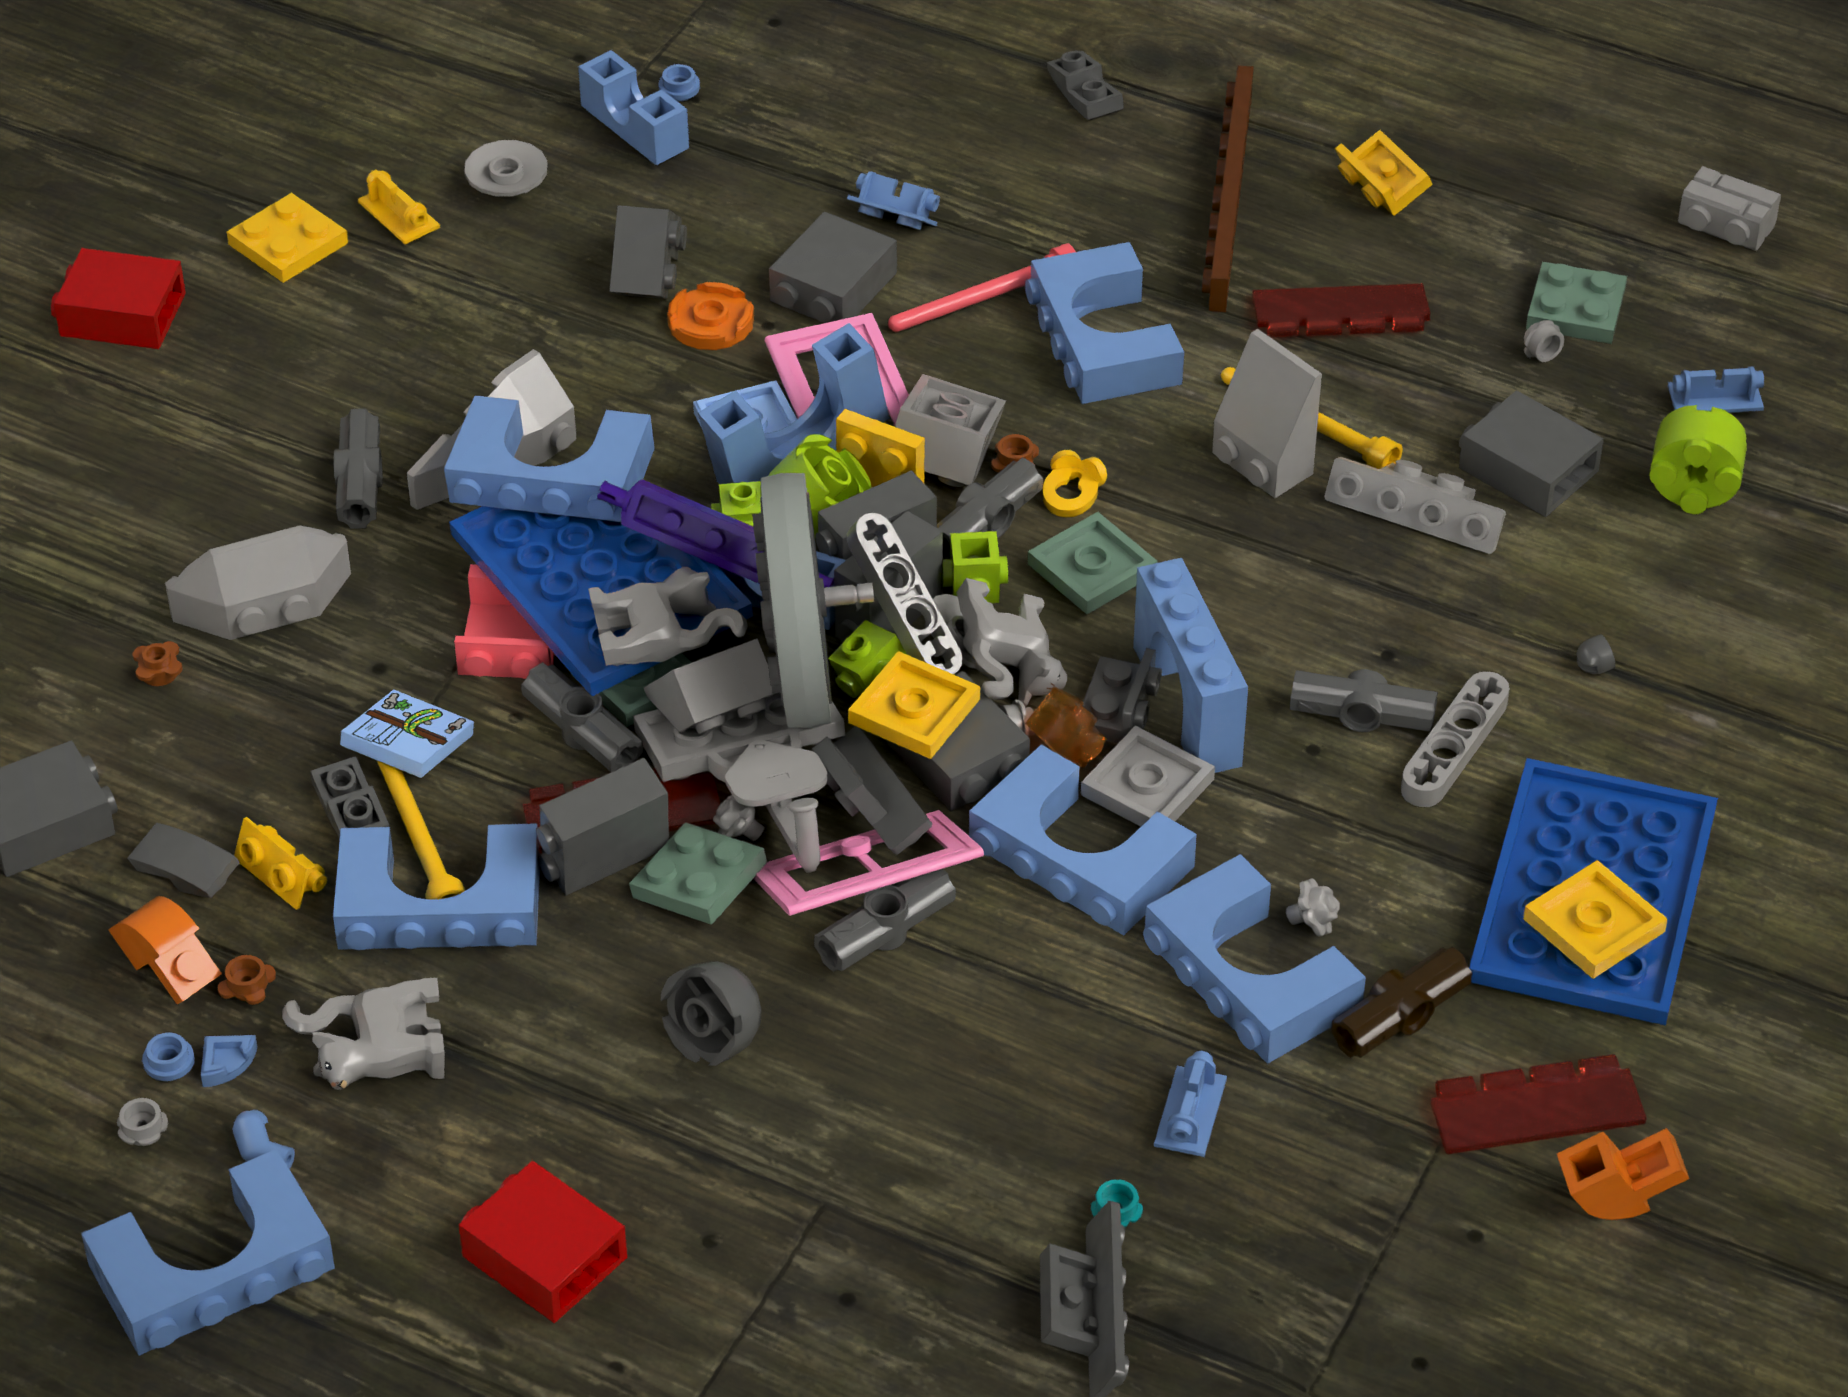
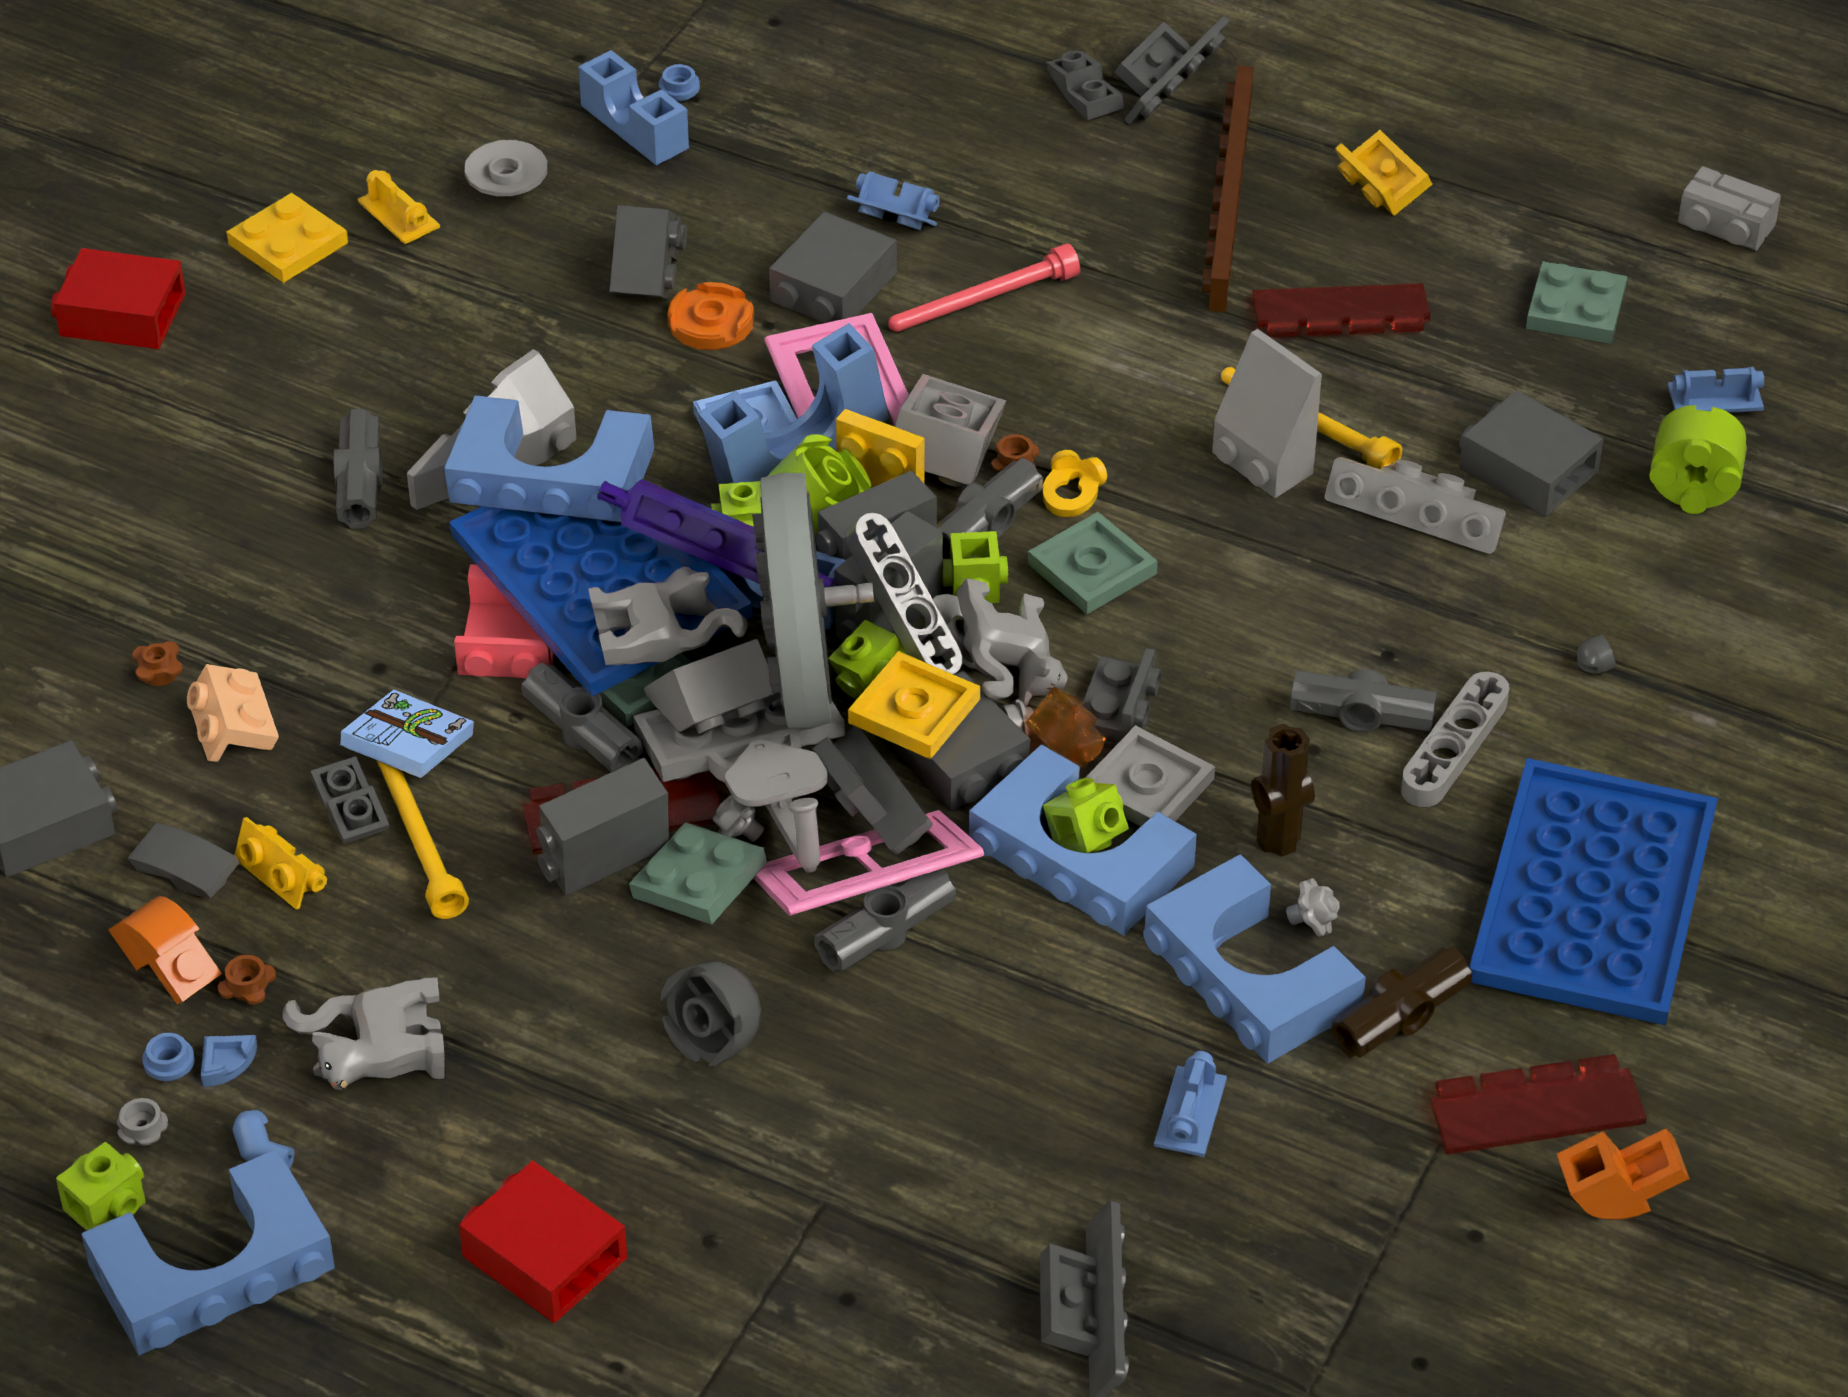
(101, 1187): none -> lime brick
(230, 710): none -> light nougat bracket
(260, 582): light grey wedge -> none
(493, 912): medium blue arch -> none
(1086, 816): none -> lime brick
(1098, 361): medium blue arch -> none
(1120, 1192): teal plate -> none
(1159, 63): none -> dark grey bracket
(1188, 642): medium blue arch -> none
(1282, 789): none -> dark brown piece
(1543, 341): light grey plate -> none
(1595, 919): yellow plate -> none

